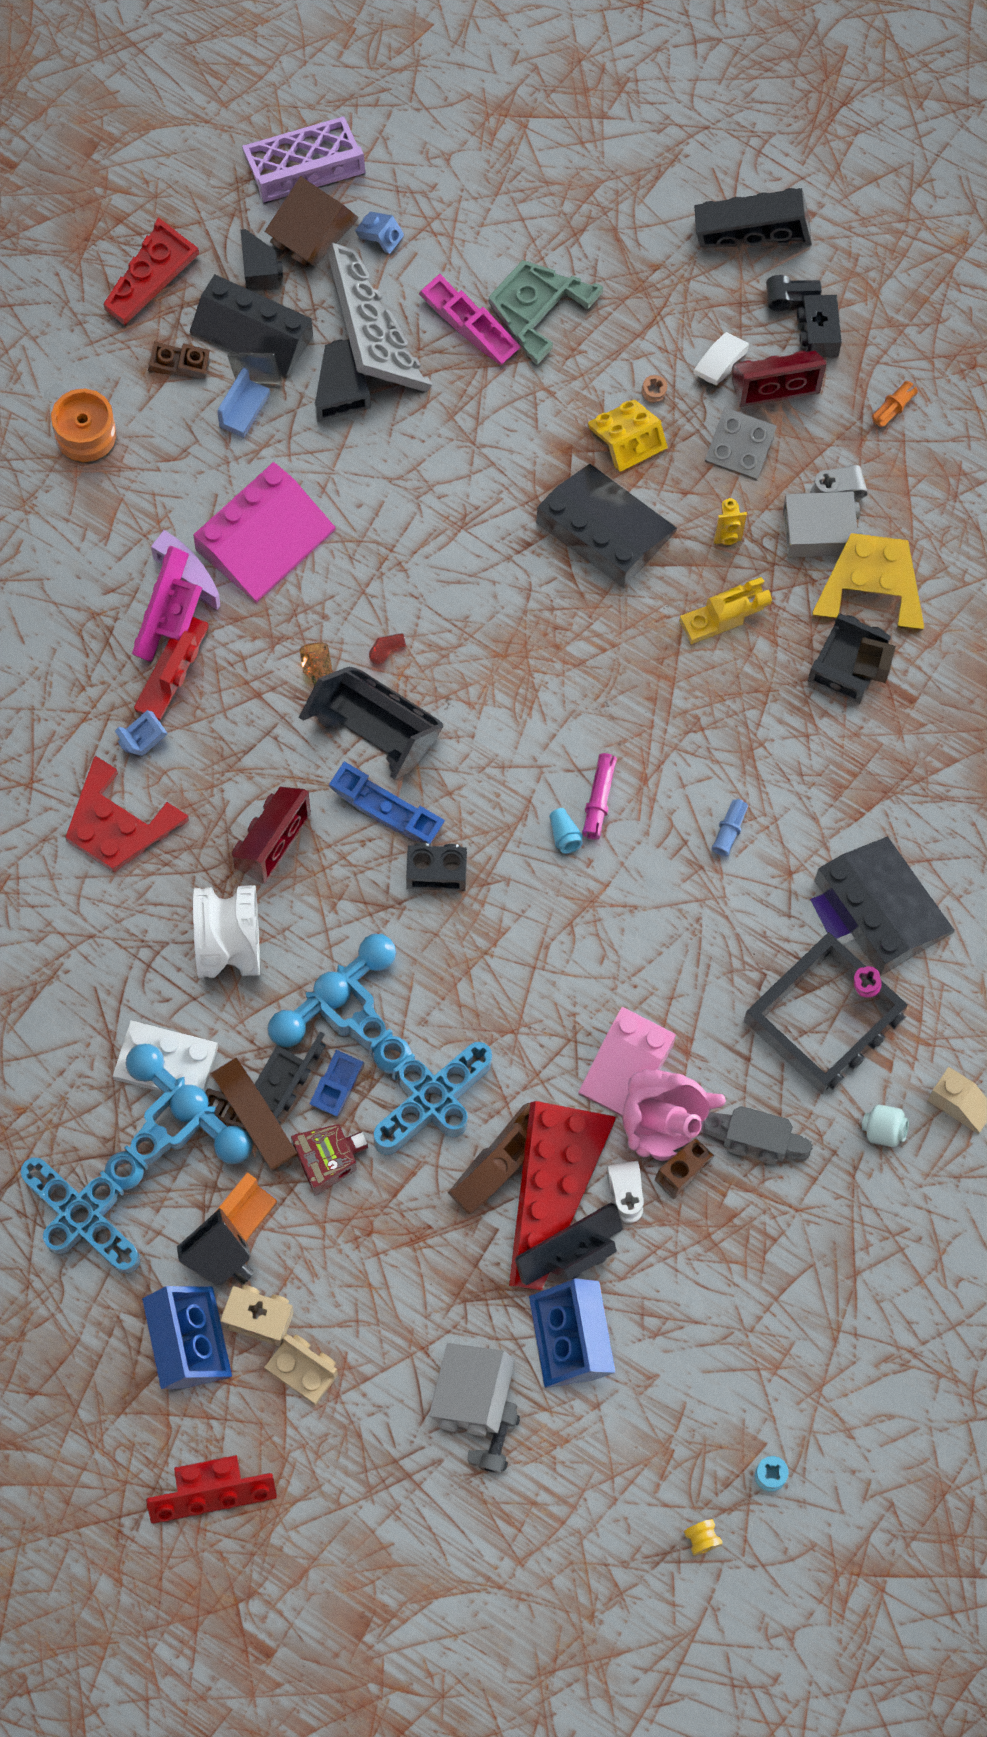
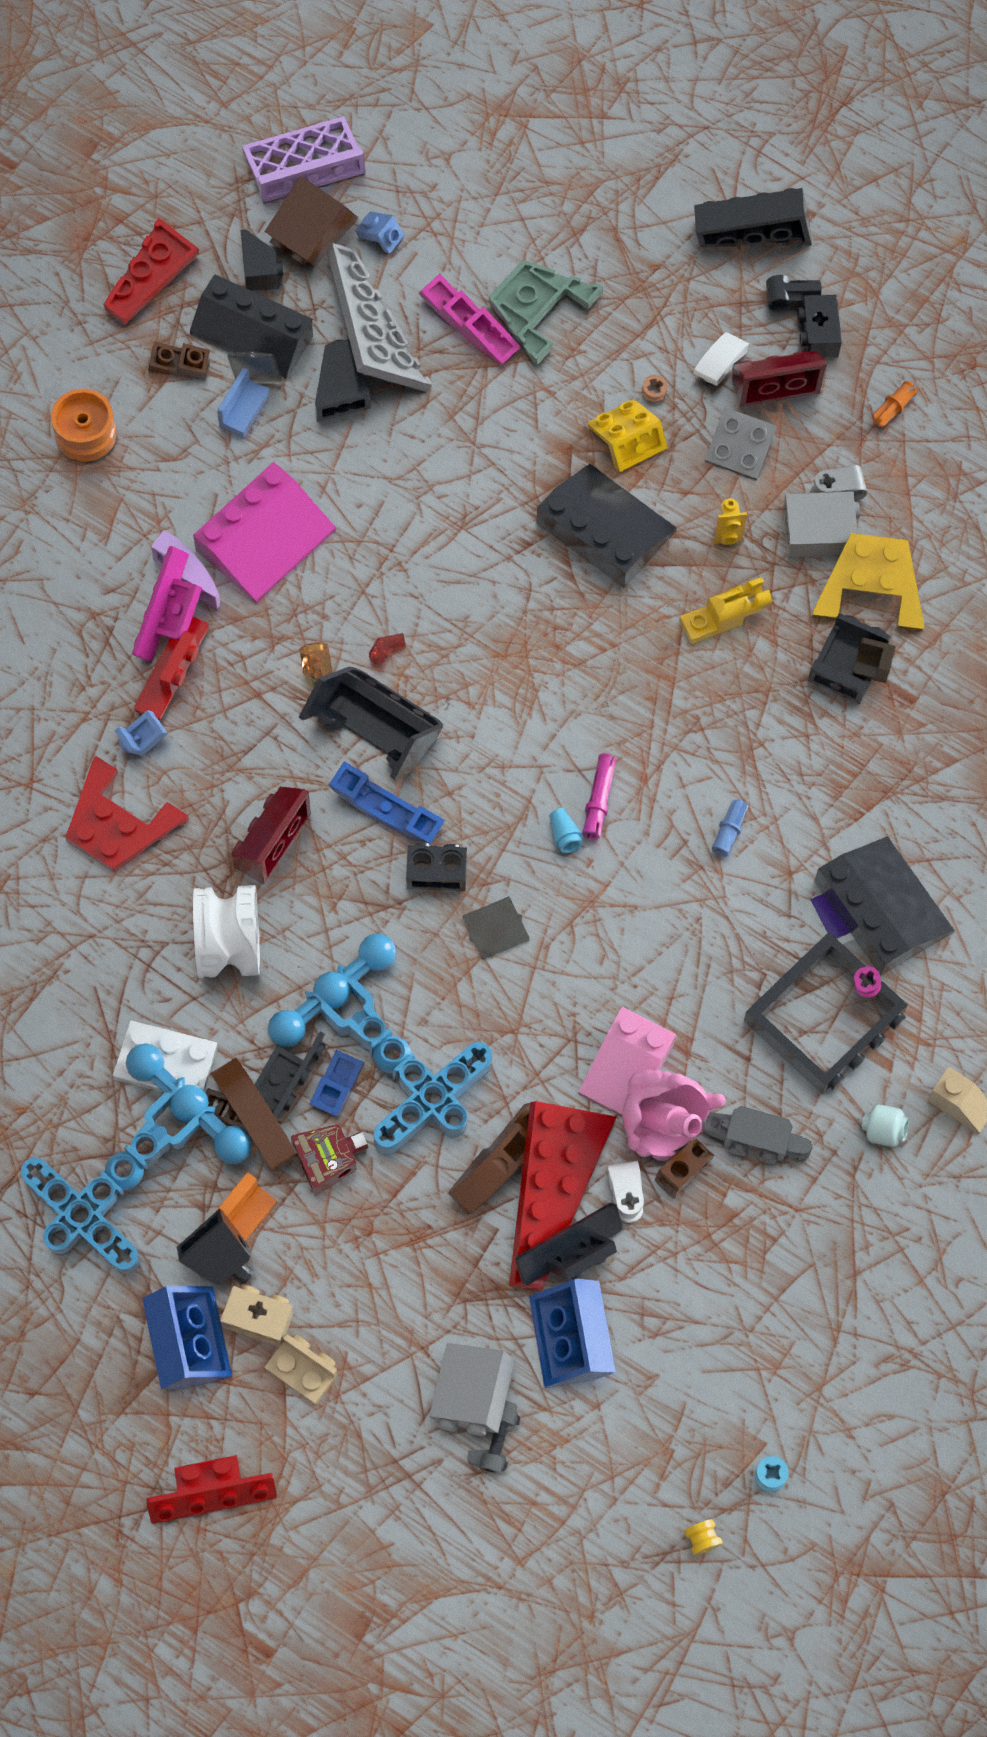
(495, 927): none -> clear smoke piece

